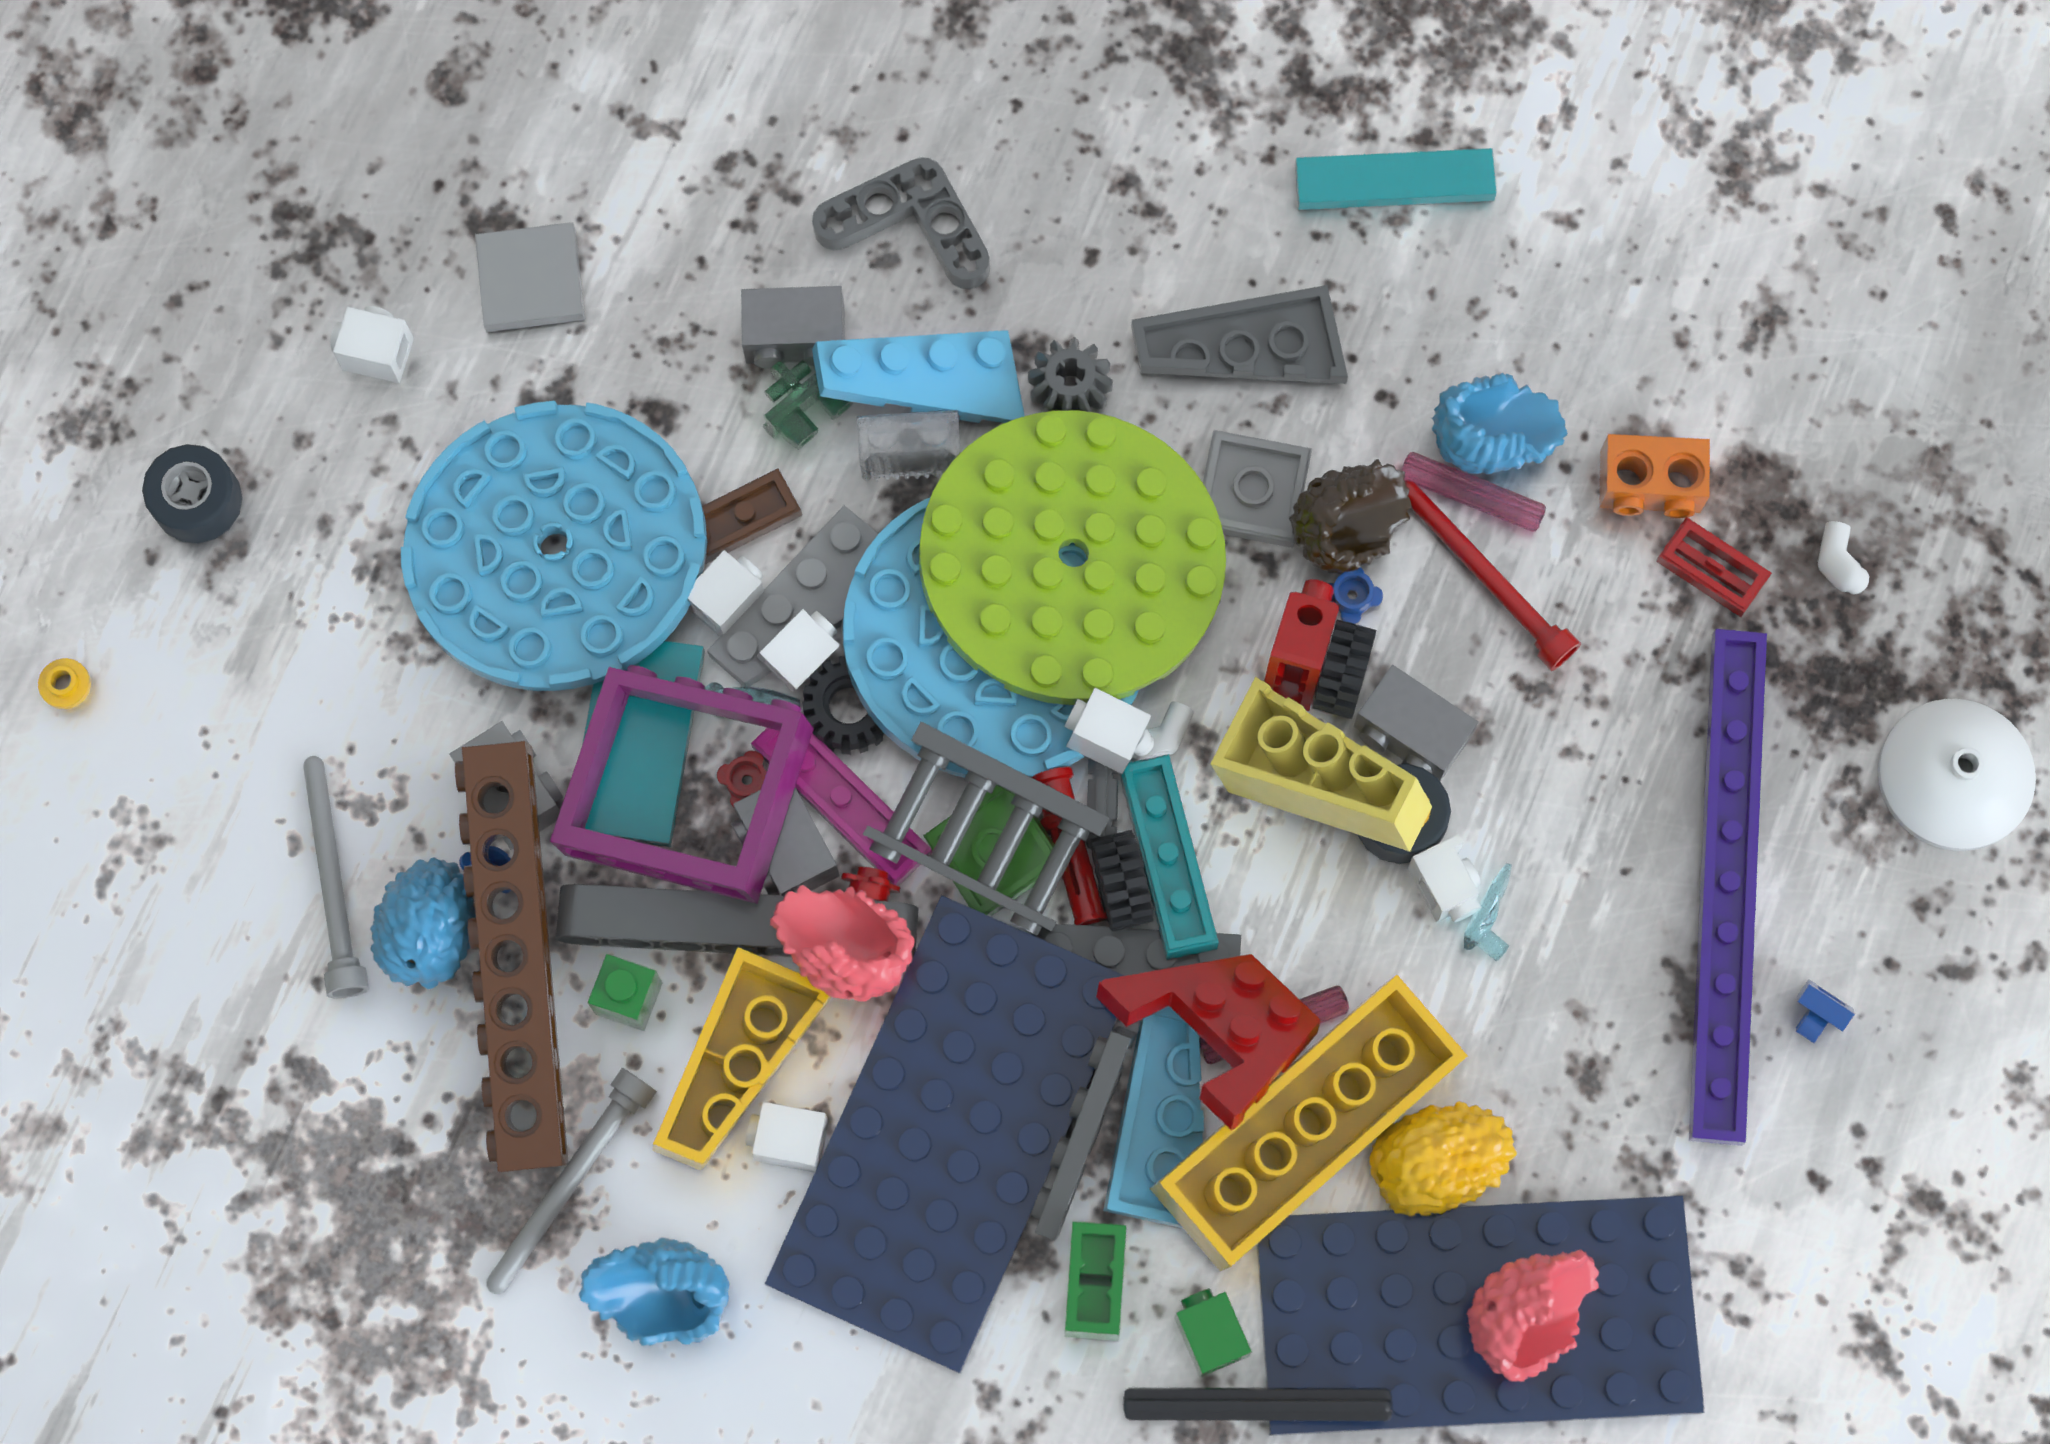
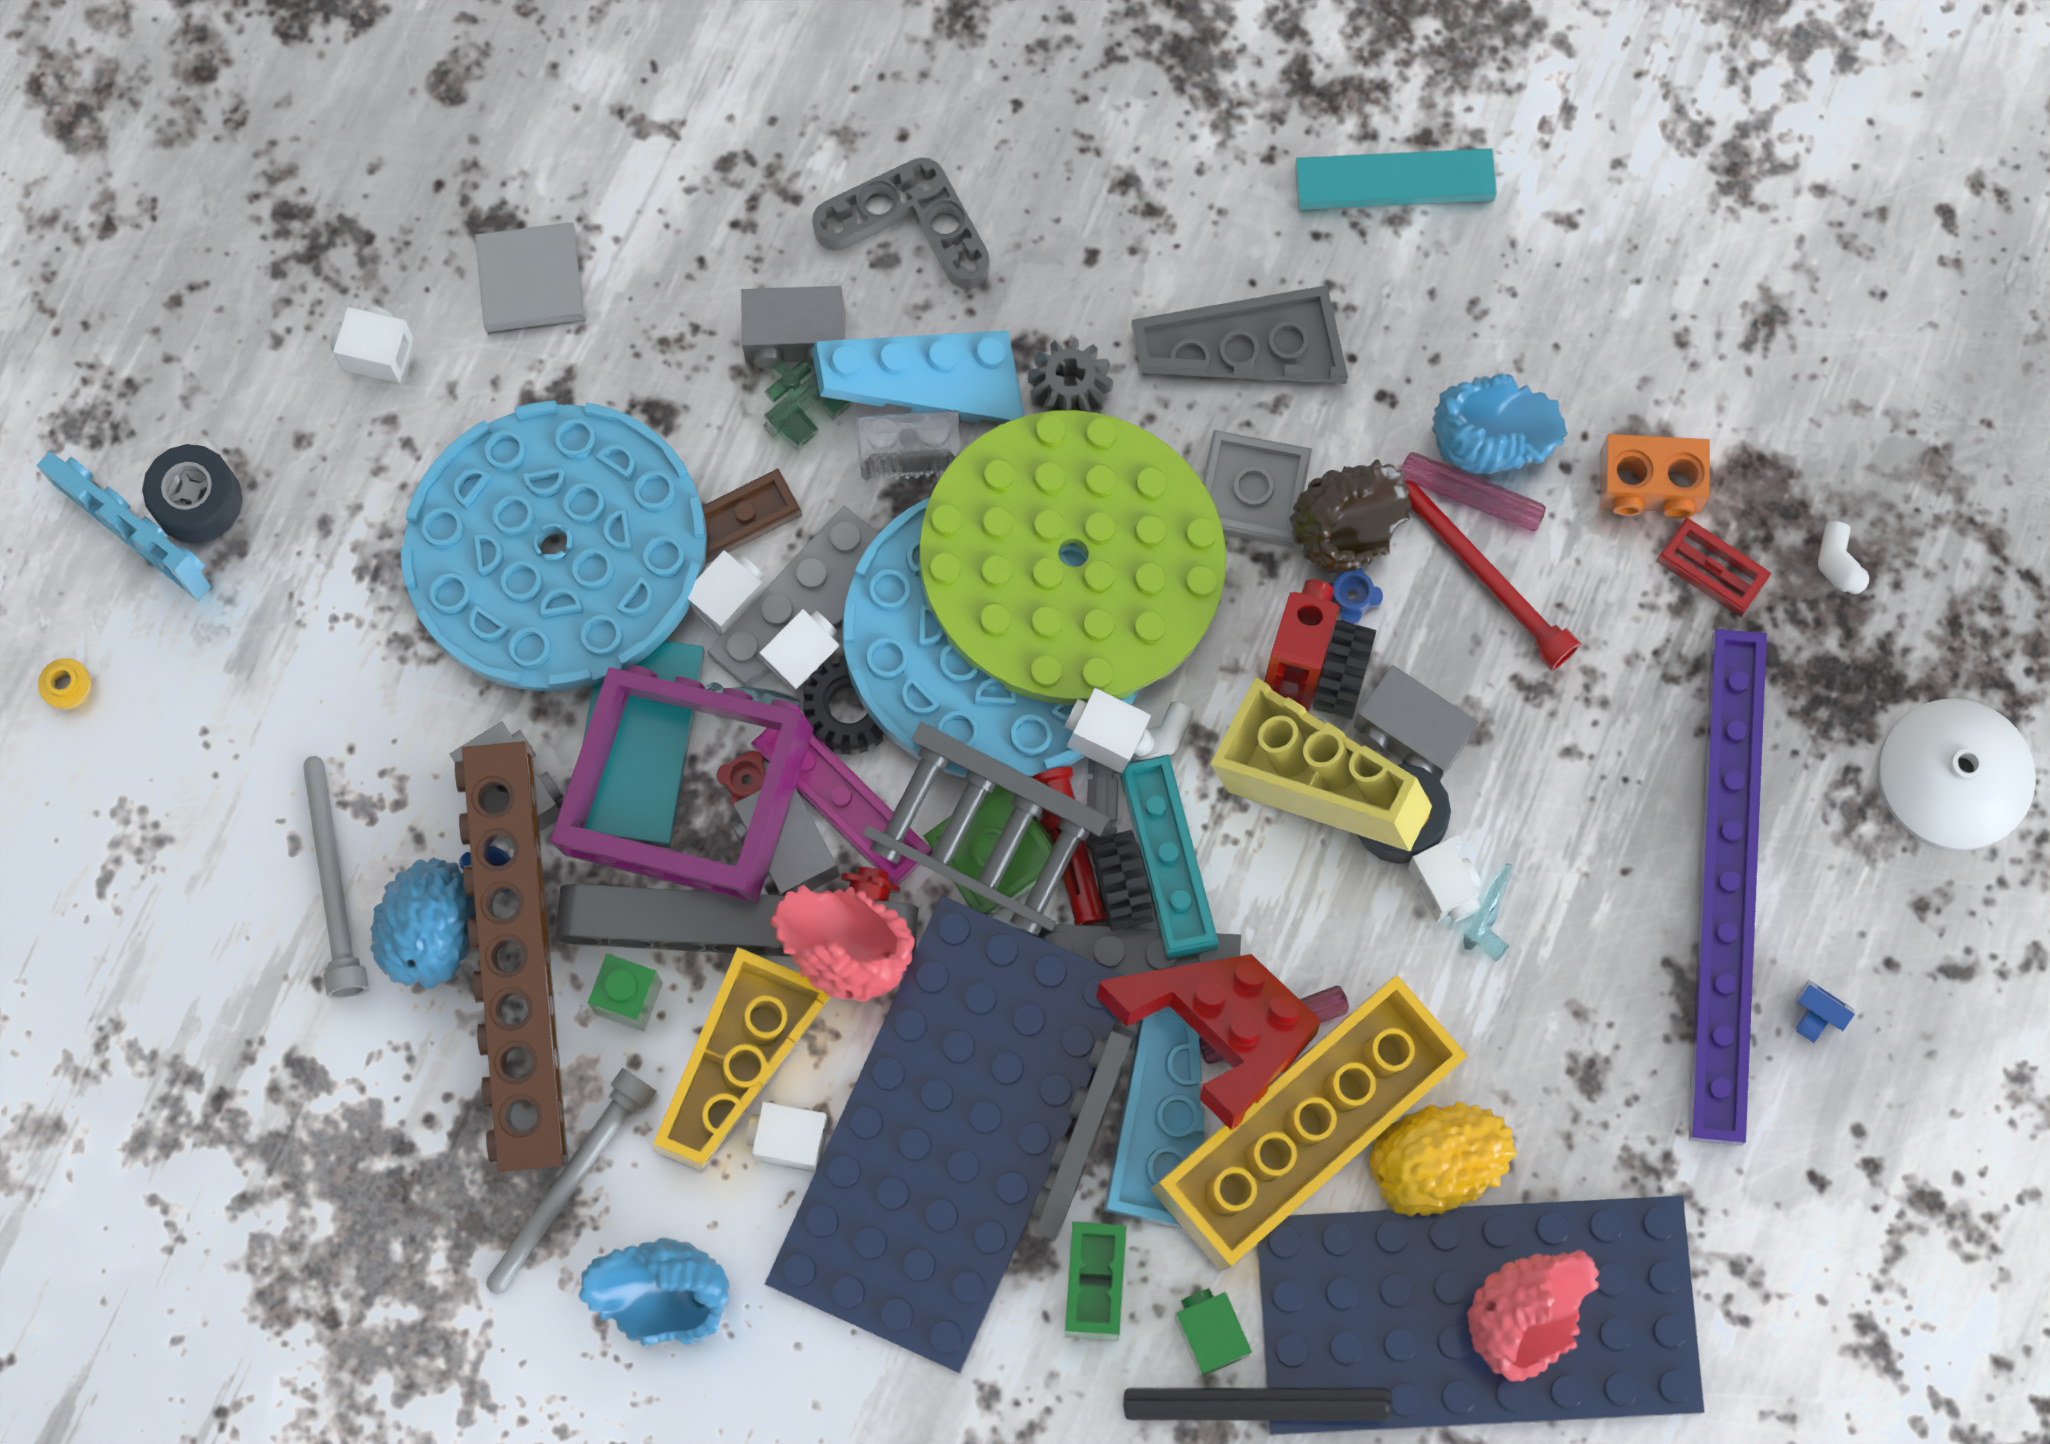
(113, 513): none -> medium azure wing

